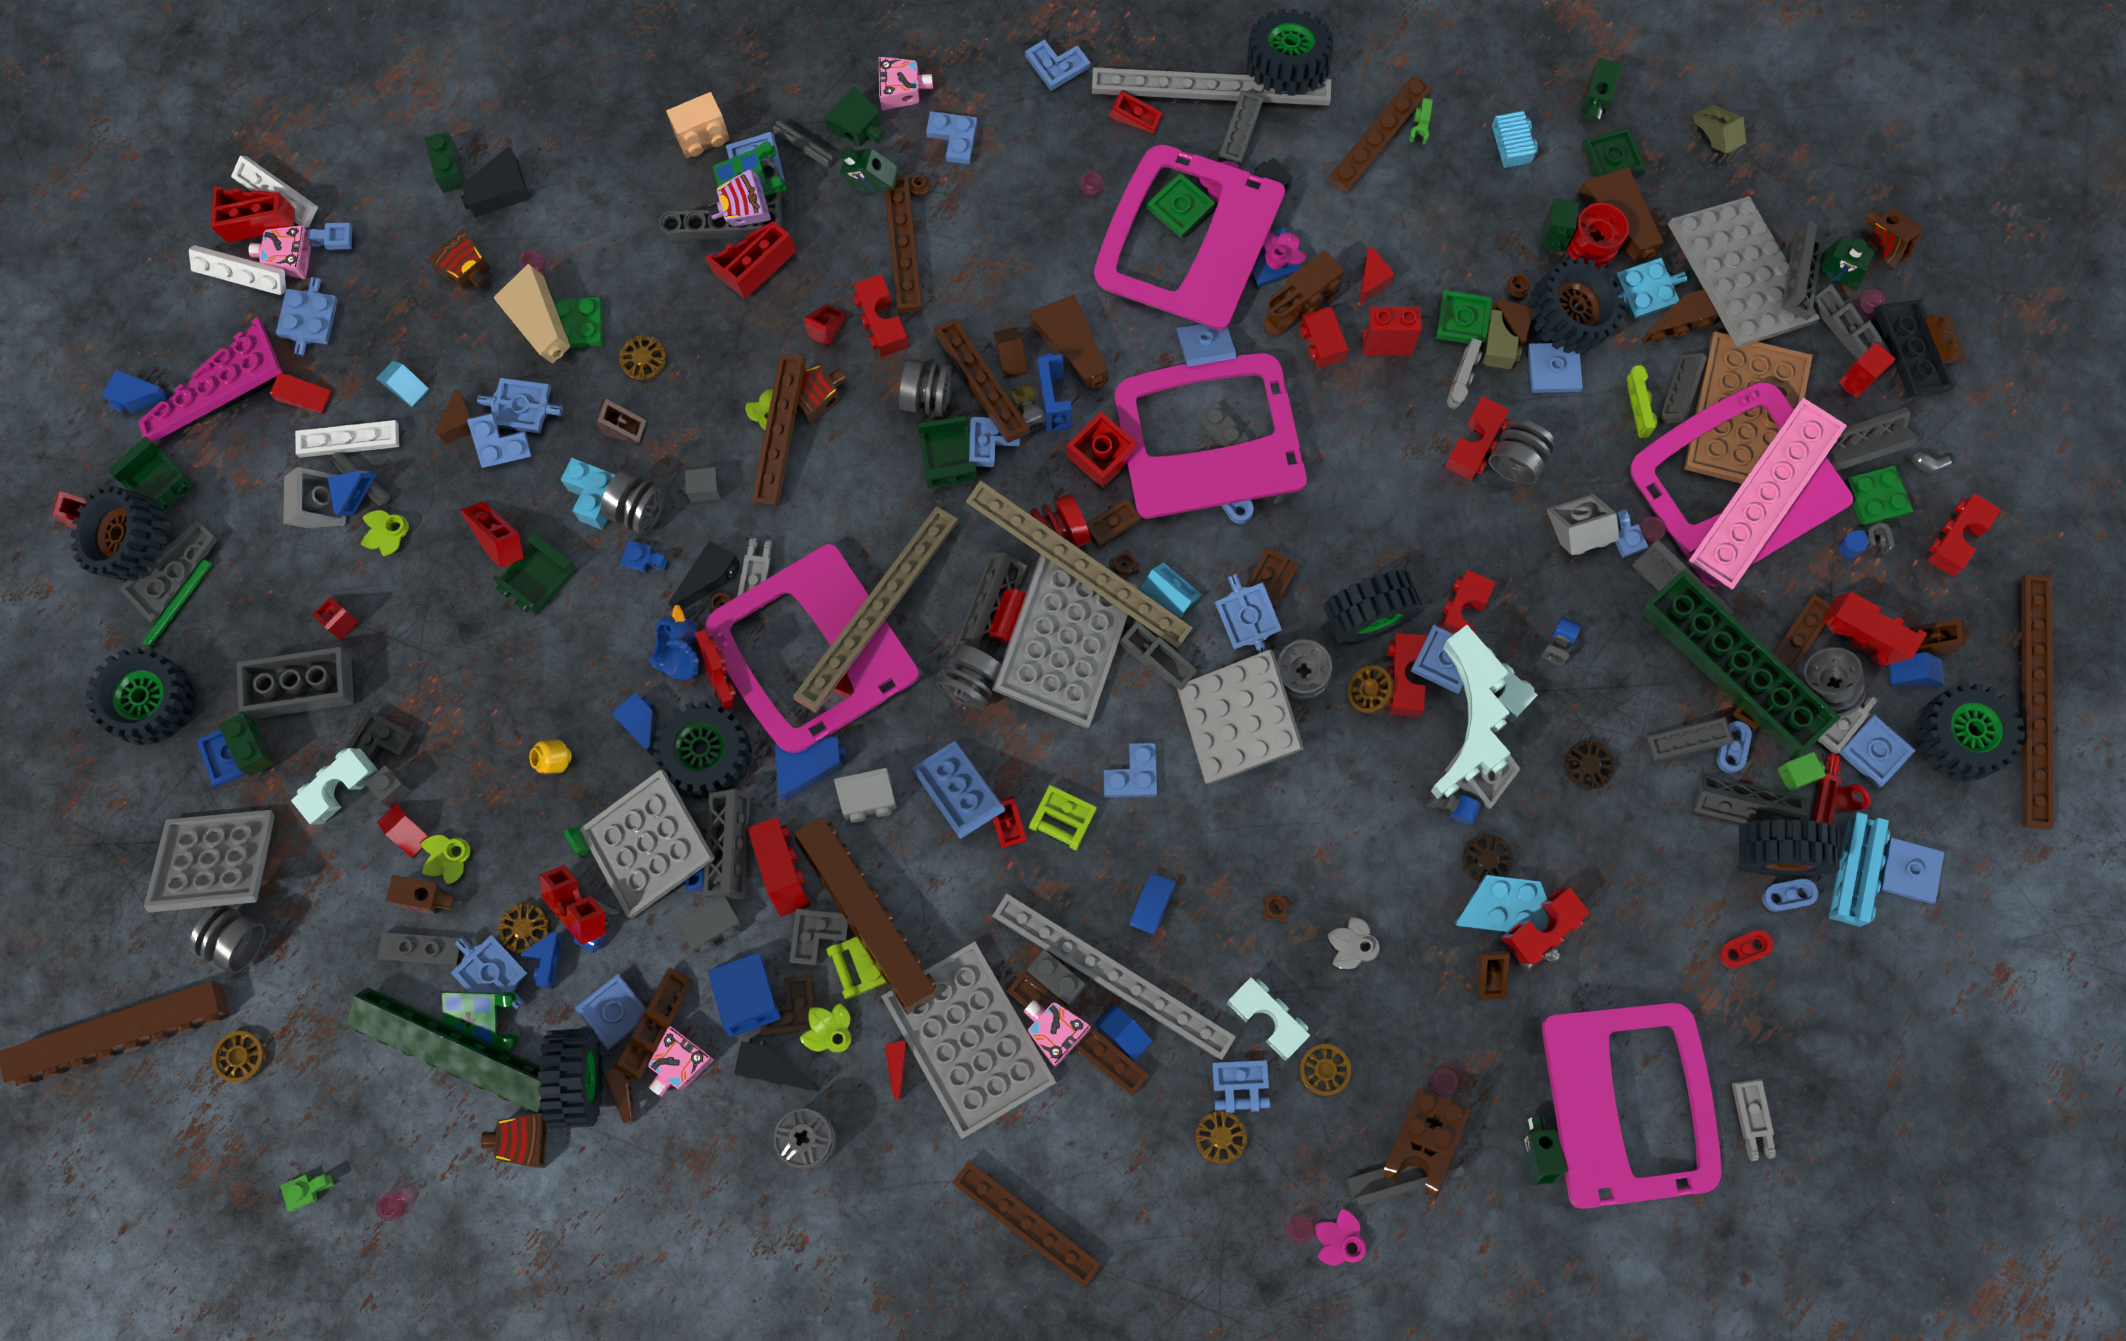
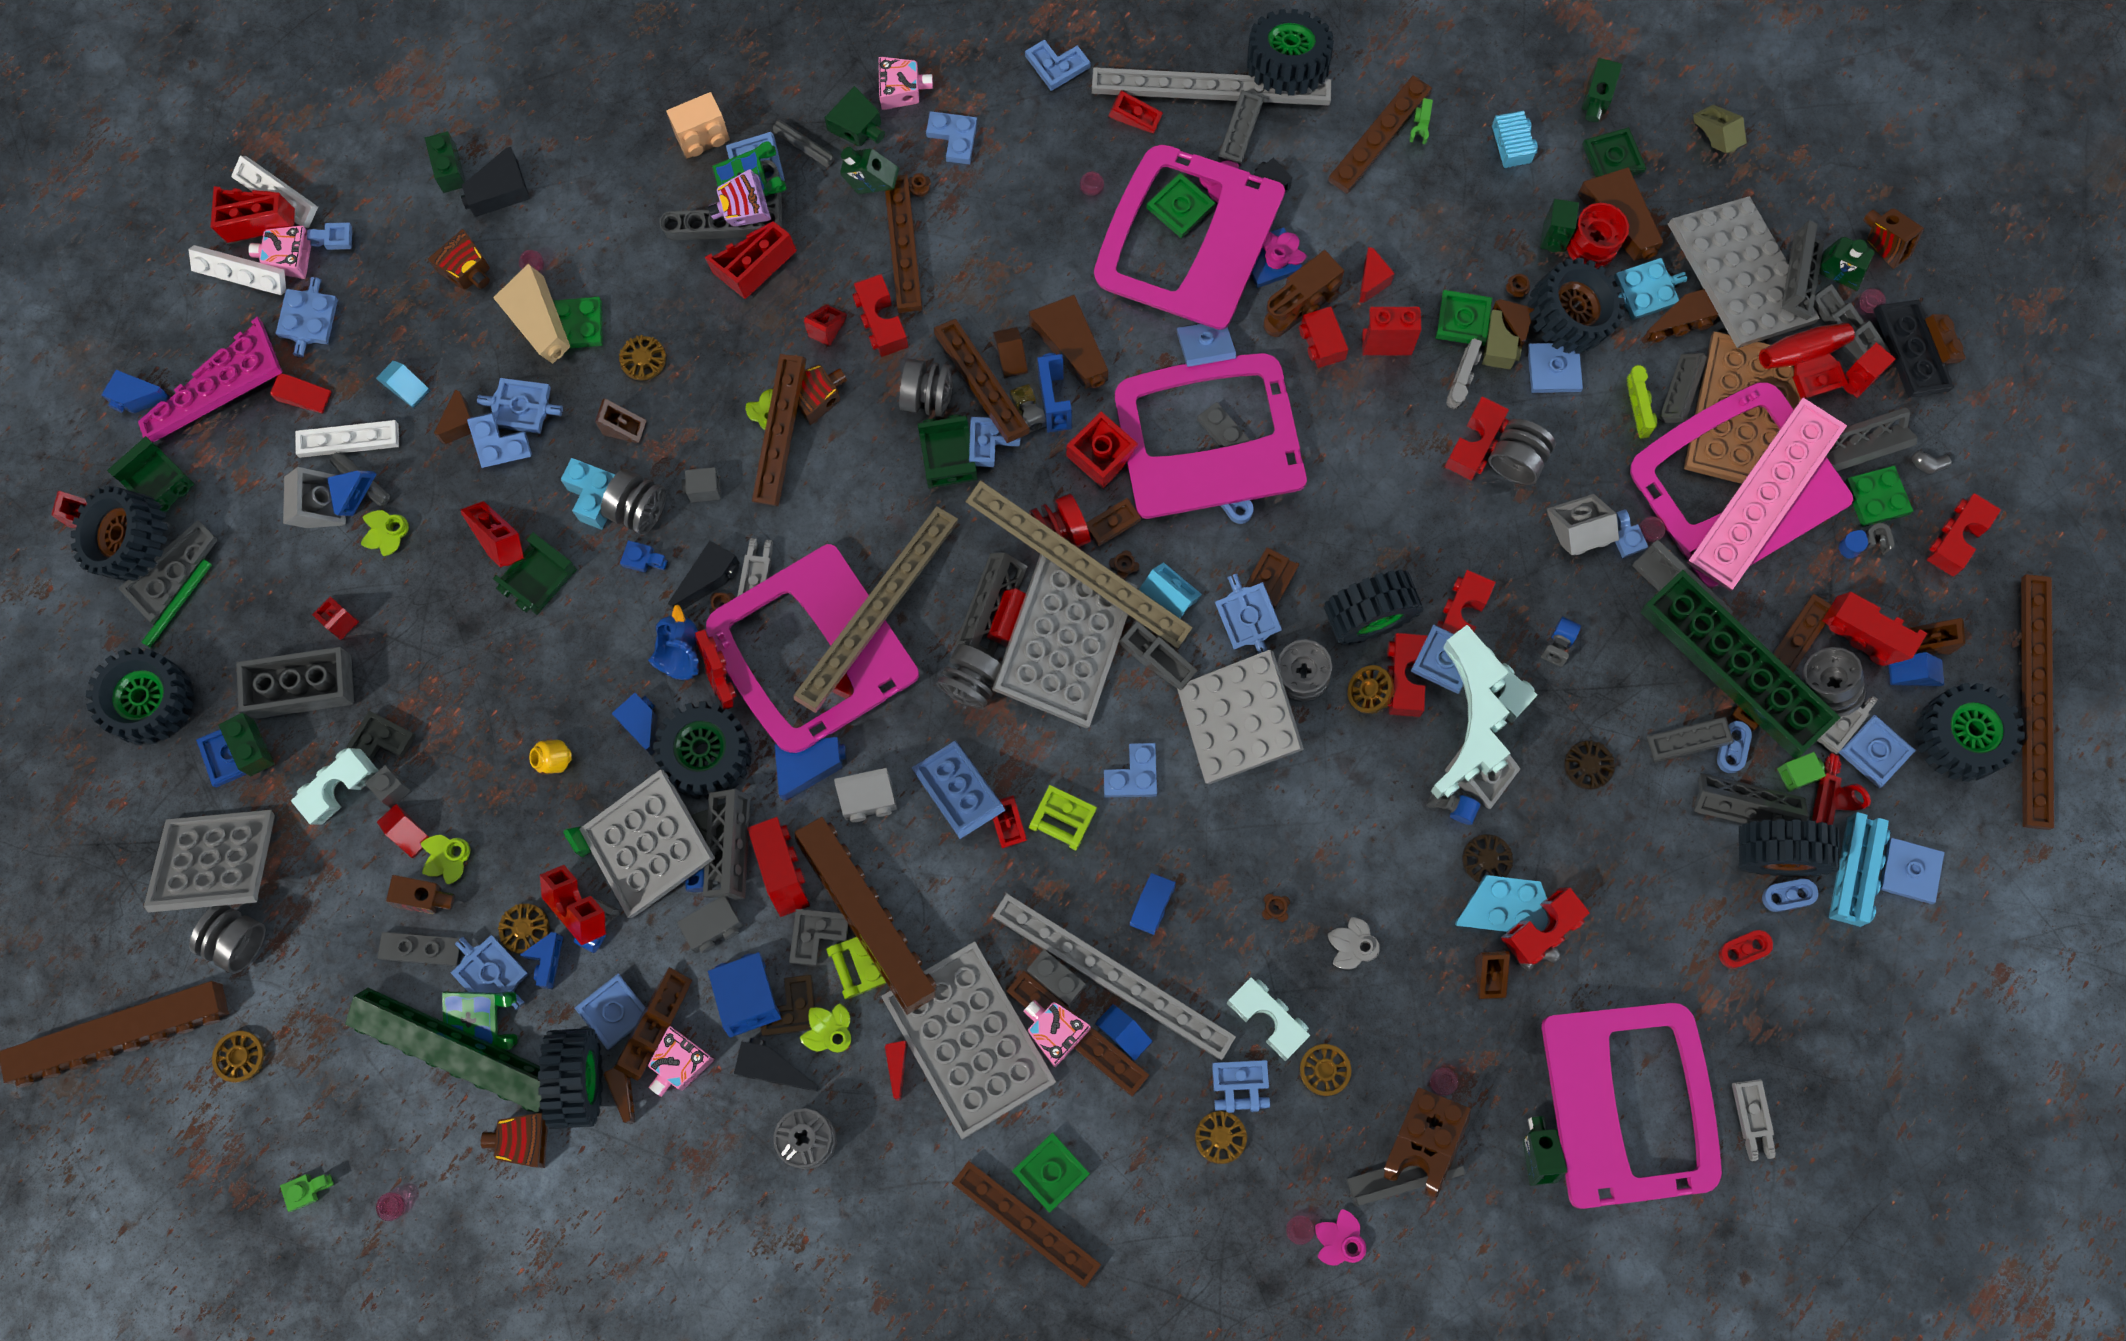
(1051, 1172): none -> green plate
(1811, 356): none -> red plate

